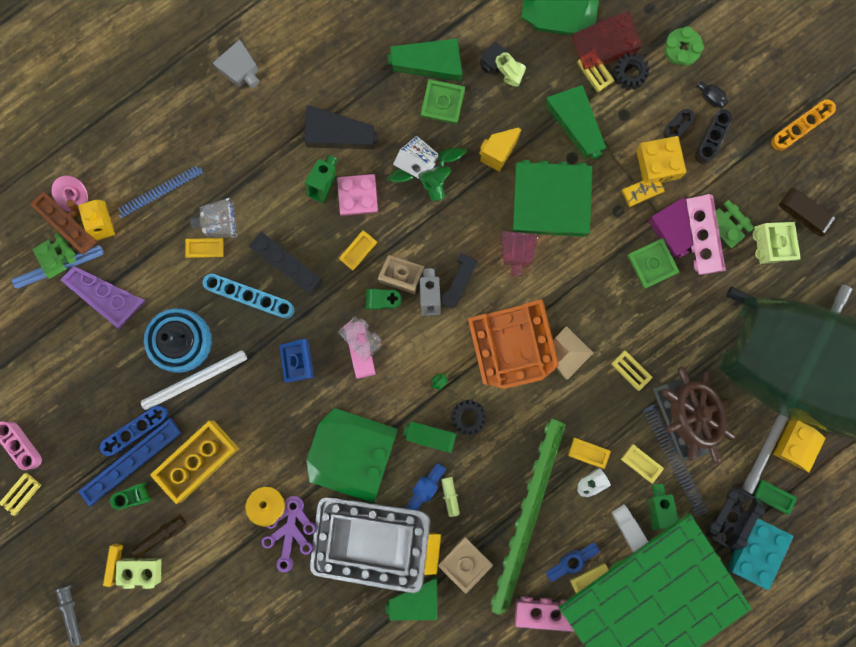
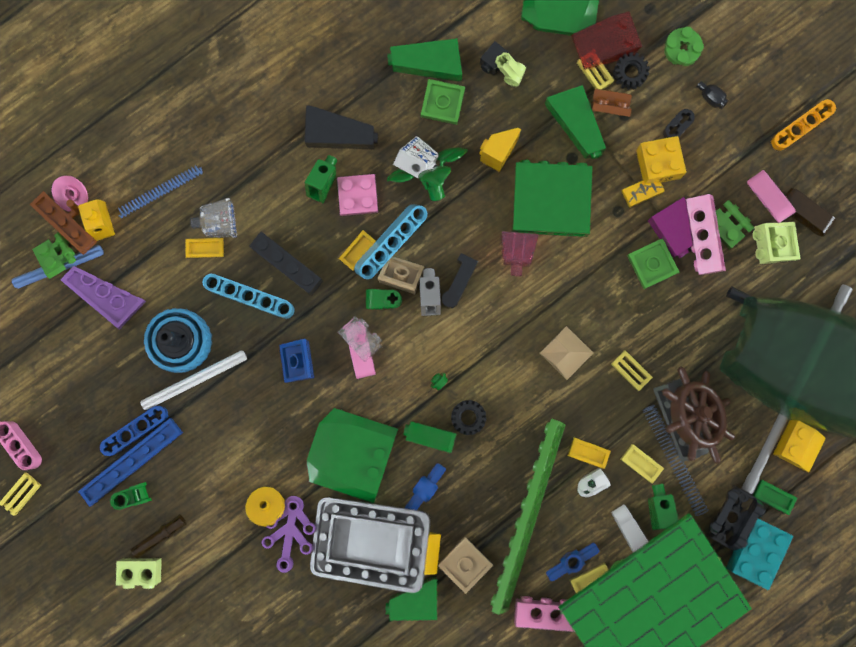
(66, 606): dark grey pin -> none
(114, 555): yellow tile -> none
(194, 462): yellow brick -> none
(238, 66): light grey torso -> none
(382, 242): none -> medium azure beam
(450, 496): yellowish green axle -> none
(514, 345): orange wedge -> none
(611, 102): none -> dark orange bracket
(719, 130): black beam -> none
(771, 196): none -> bright pink beam

